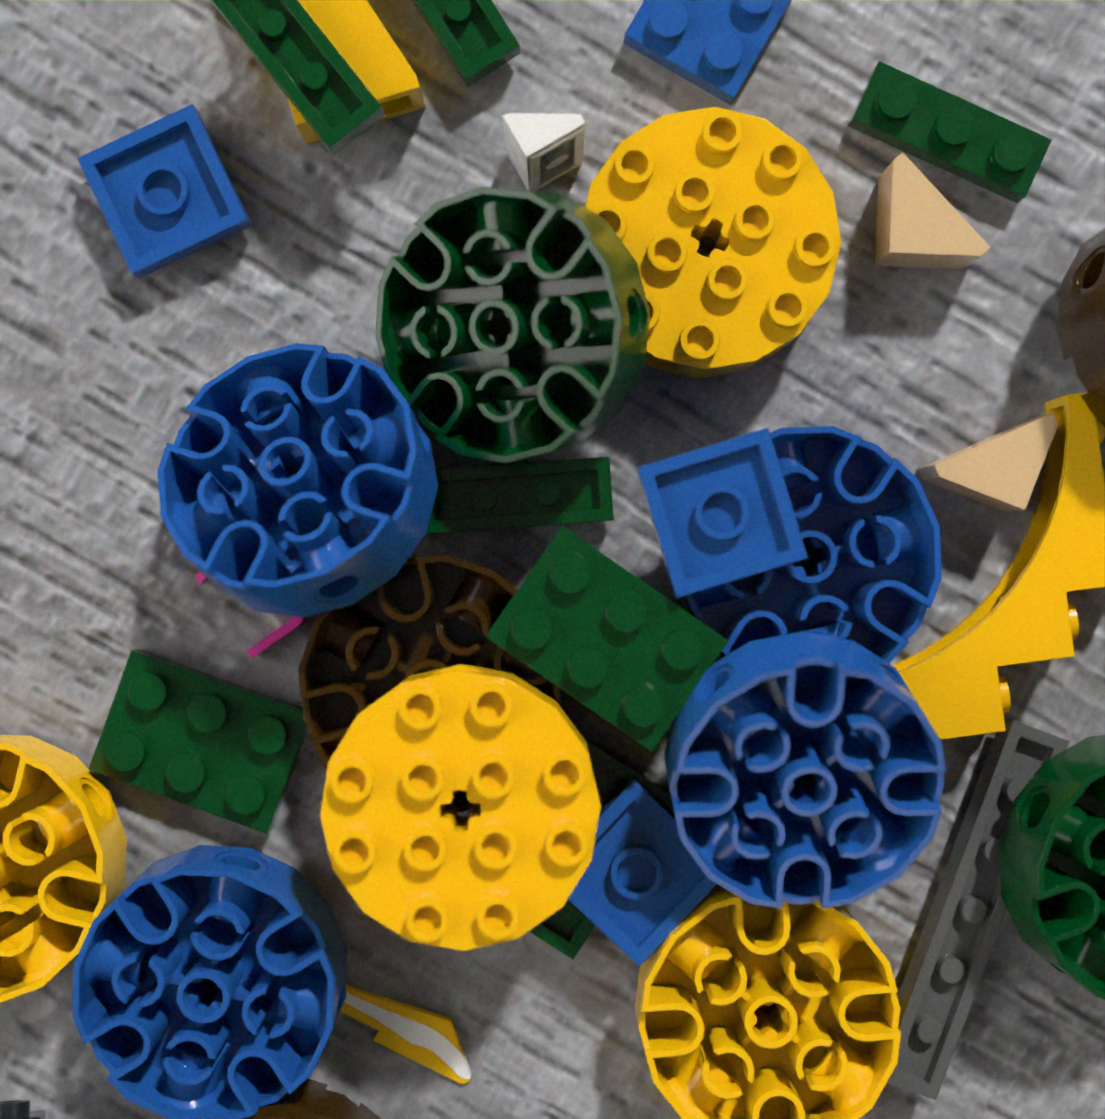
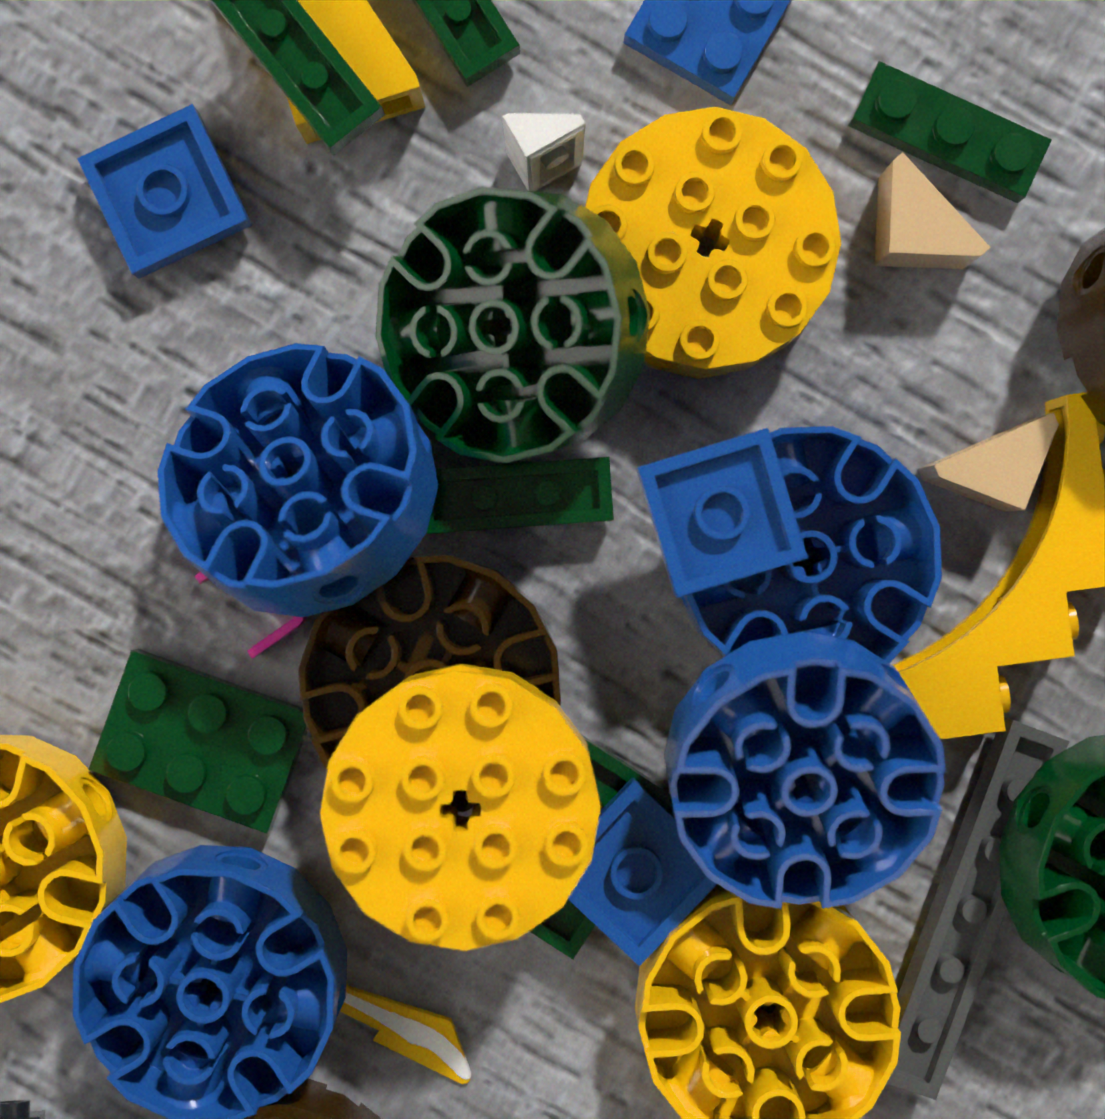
(606, 638): dark green plate -> none

